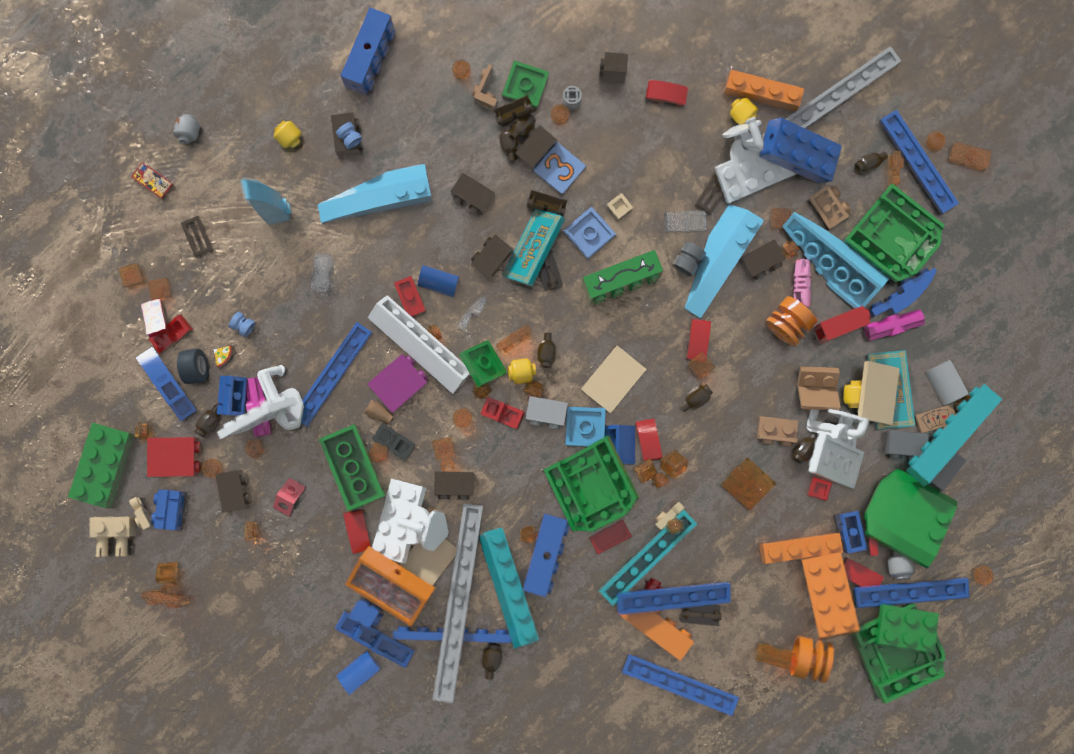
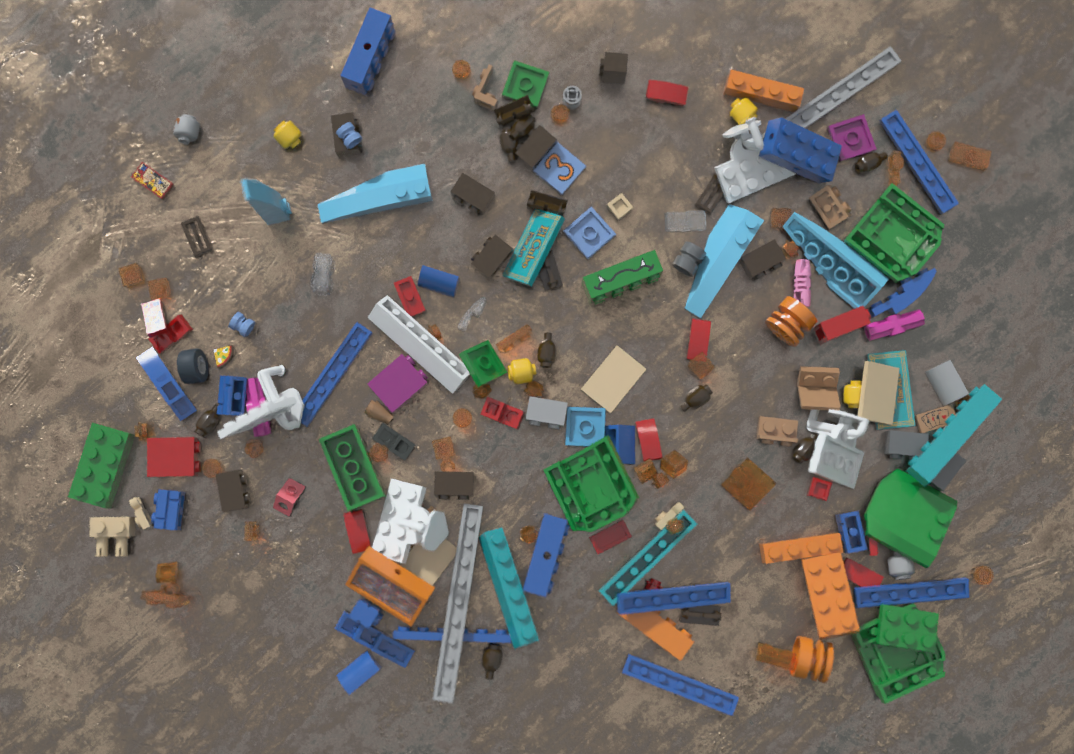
(853, 136): none -> magenta plate

